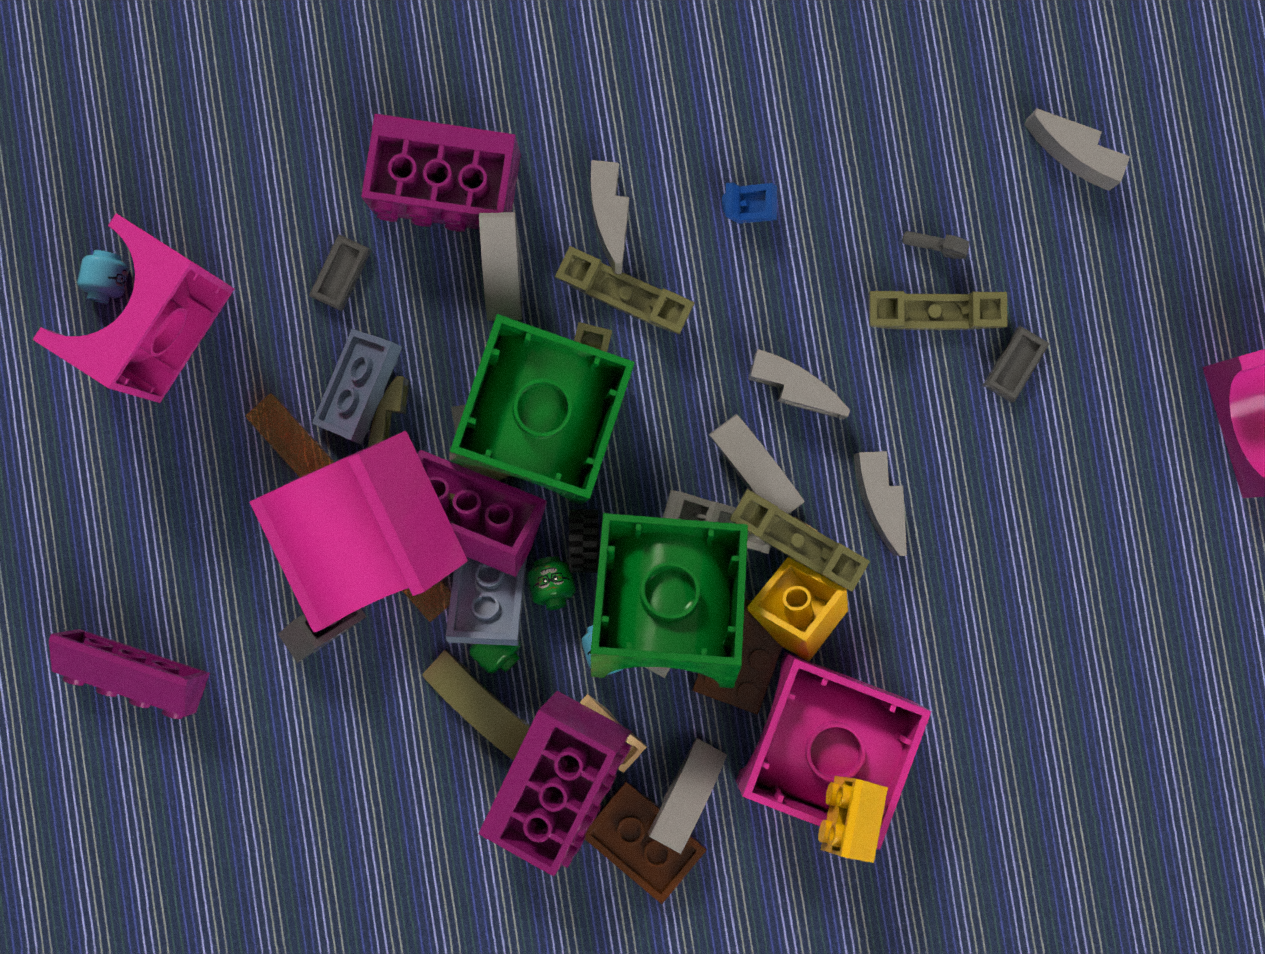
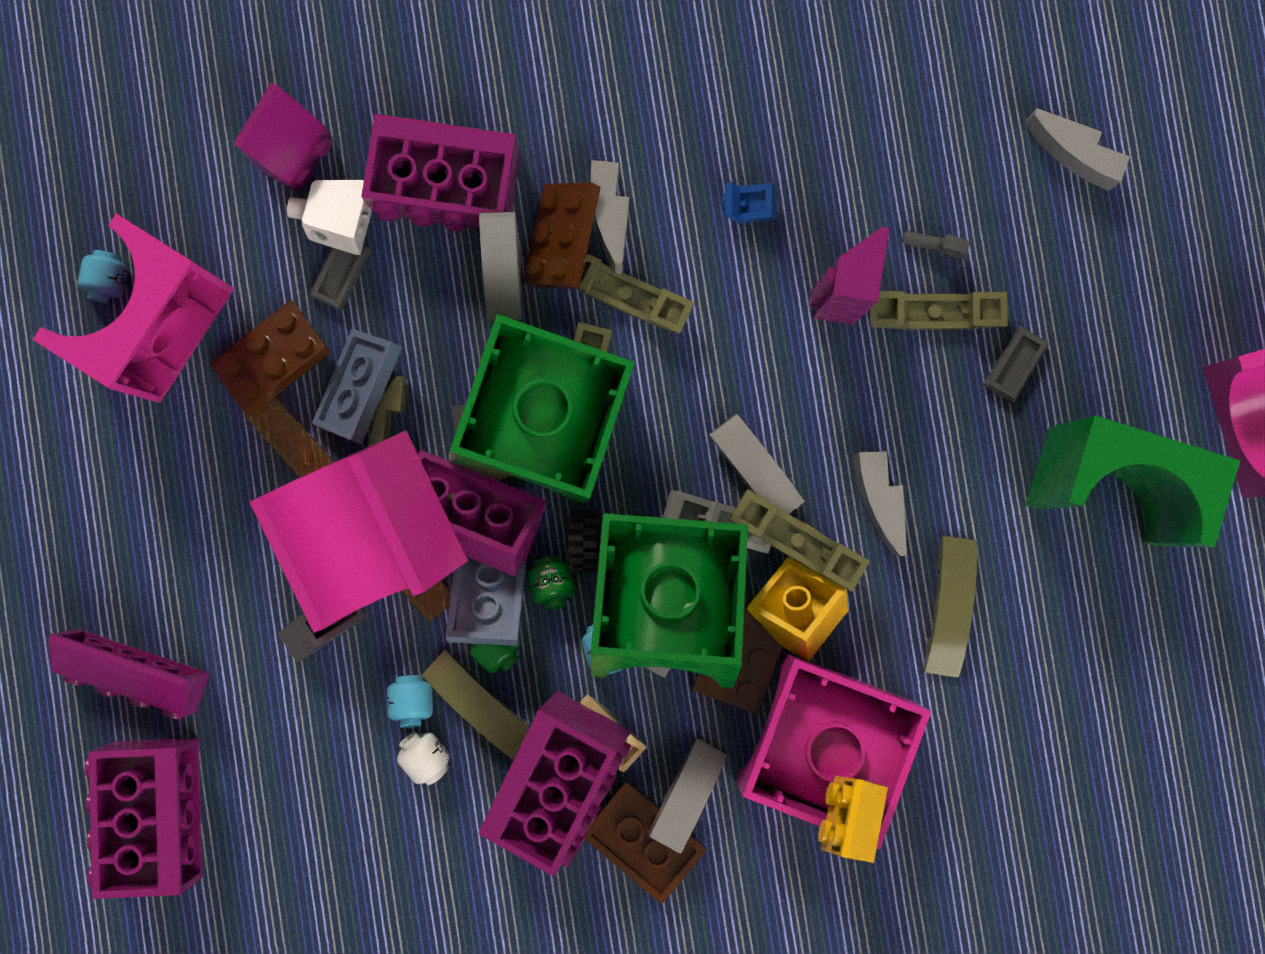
(144, 818): none -> magenta brick
(270, 358): none -> reddish brown plate
(283, 139): none -> magenta slope
(333, 214): none -> white torso
(409, 701): none -> medium azure head
(423, 757): none -> white head
(561, 235): none -> reddish brown plate
(796, 384): light grey slope -> none
(852, 282): none -> magenta slope
(953, 606): none -> olive slope
(1176, 483): none -> green piece

